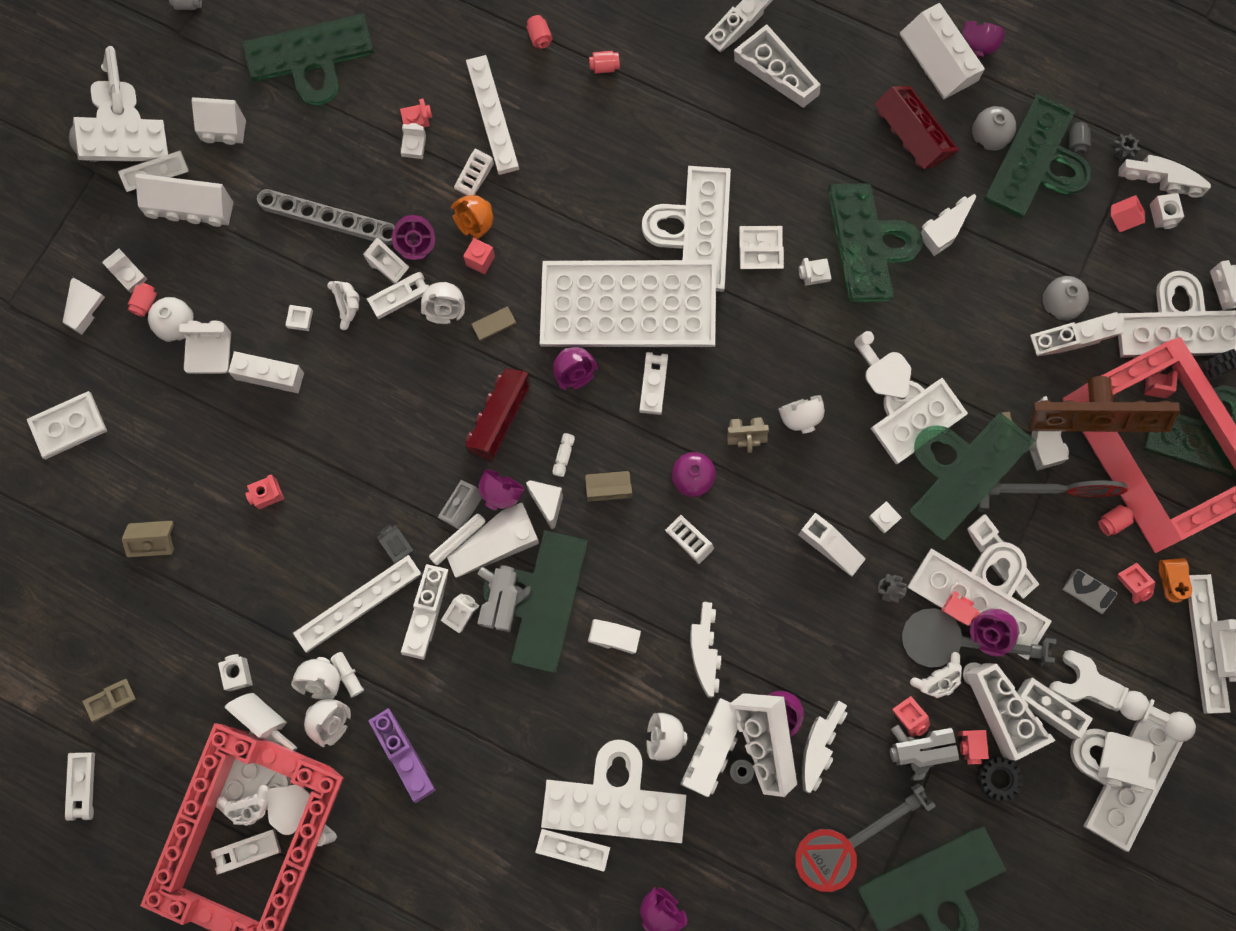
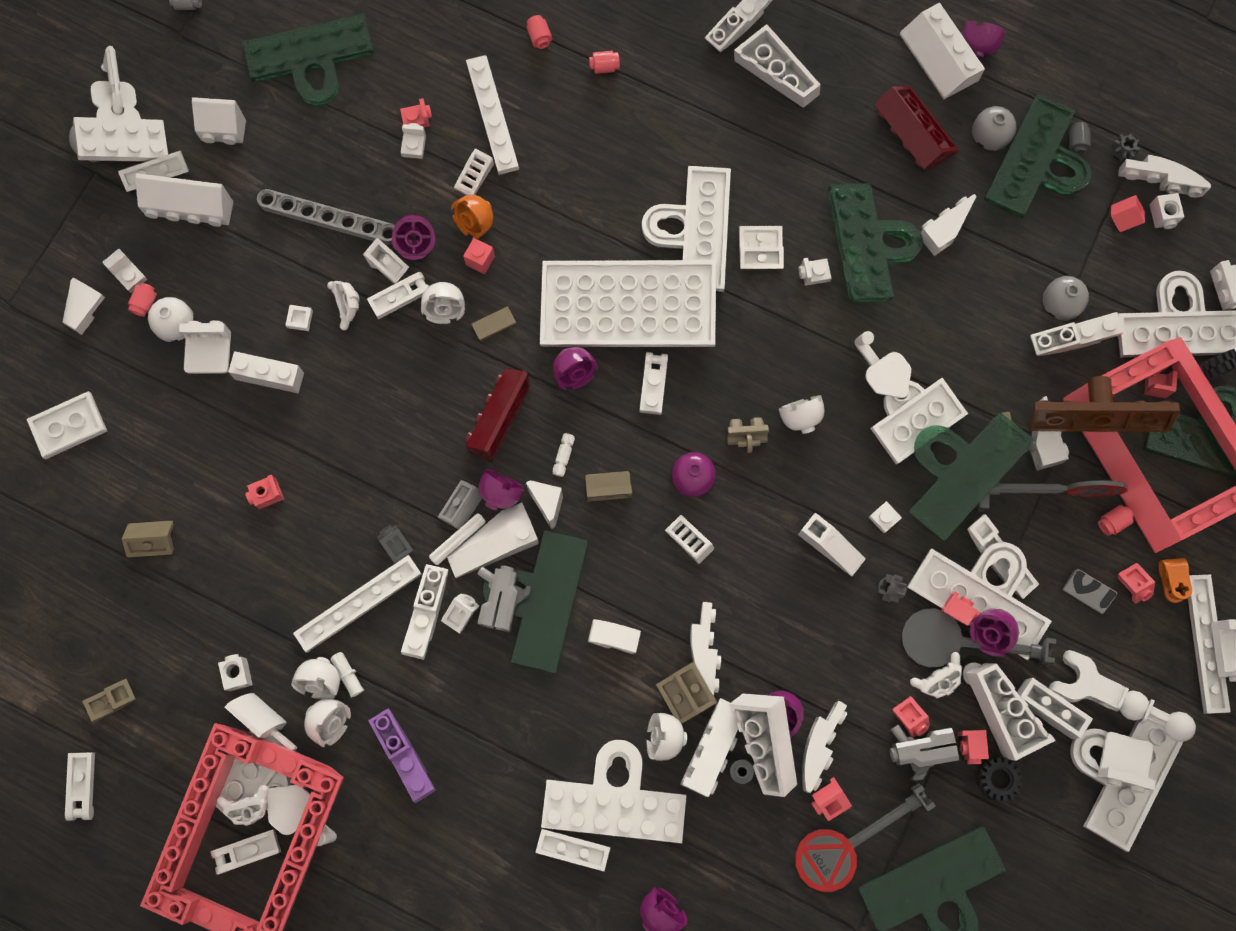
(686, 693): none -> dark tan slope
(830, 800): none -> coral brick

